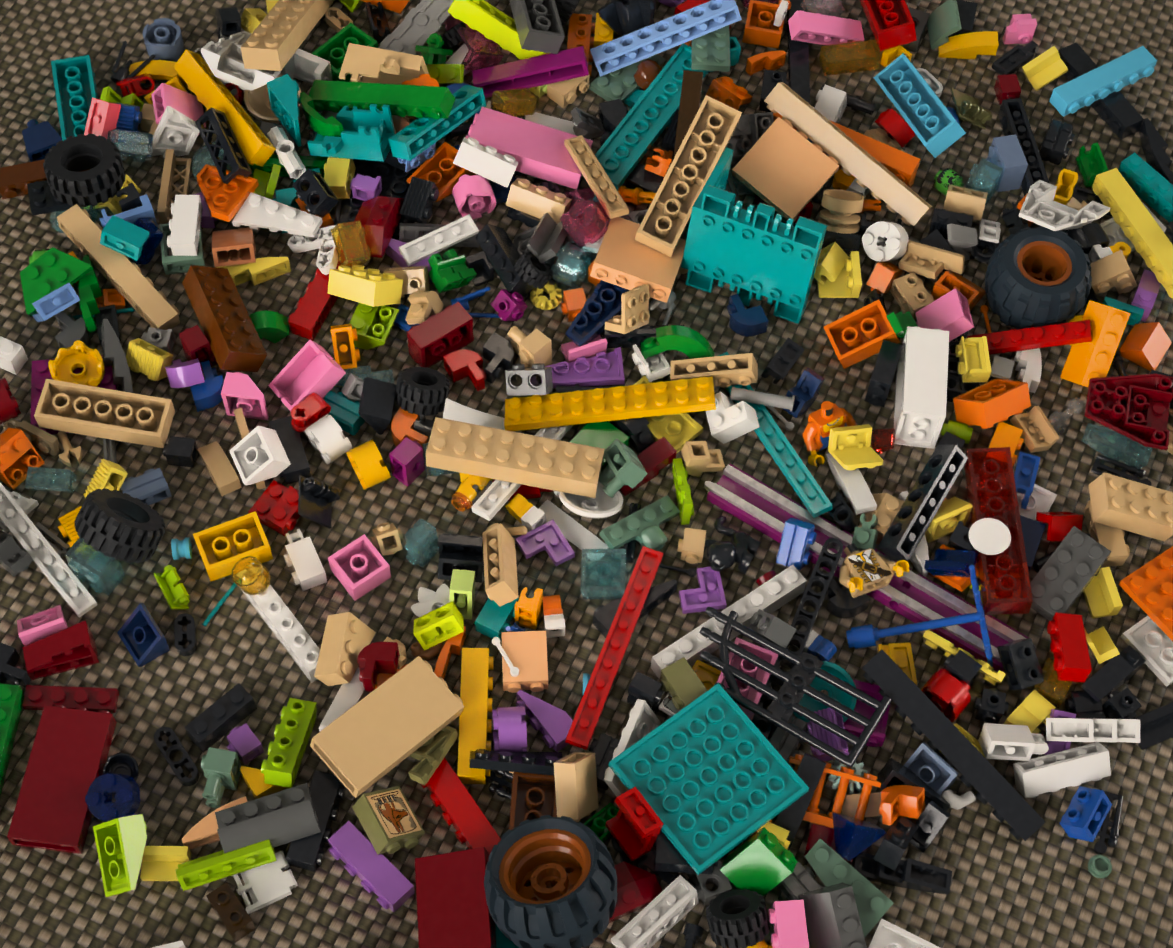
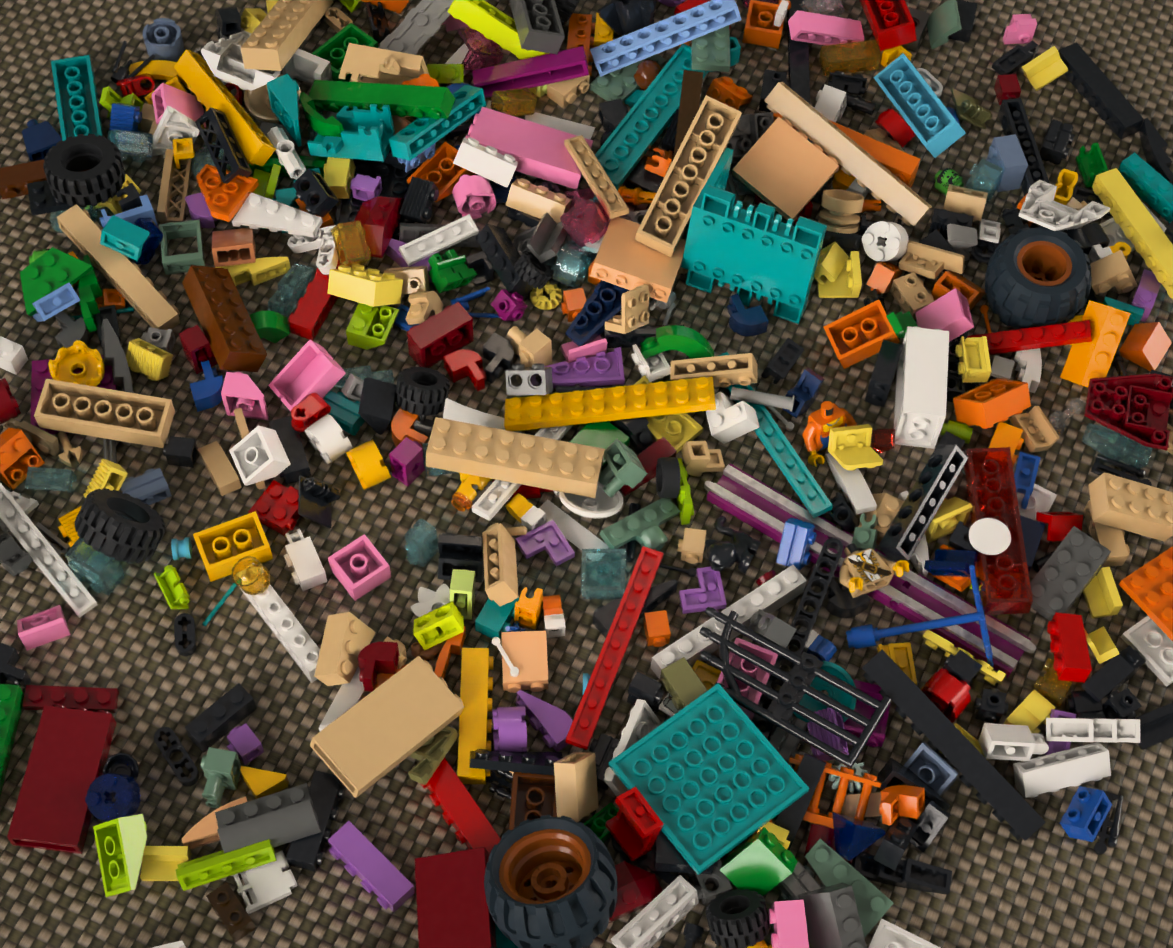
(61, 652): dark red wedge -> none
(102, 117): coral panel -> none
(143, 636): dark blue slope -> none
(183, 149): none -> yellow panel
(184, 373): medium lavender brick -> none
(185, 225): white brick -> none
(289, 743): lime brick -> none
(290, 289): none -> clear light blue slope
(343, 346): light orange brick -> none
(388, 820): brick -> none
(389, 545): tan brick -> none
(435, 42): green hips -> none
(452, 37): black tyre -> none
(586, 124): flat silver slope -> none
(657, 628): none -> orange brick
(667, 477): none -> black tyre
(768, 60): orange slope -> none
(855, 83): none -> black hinge
(958, 802): white arm -> none
(970, 45): yellow slope -> none
(1020, 664): black brick -> none
(1099, 866): sand green plate -> none
(1103, 81): medium azure brick -> none

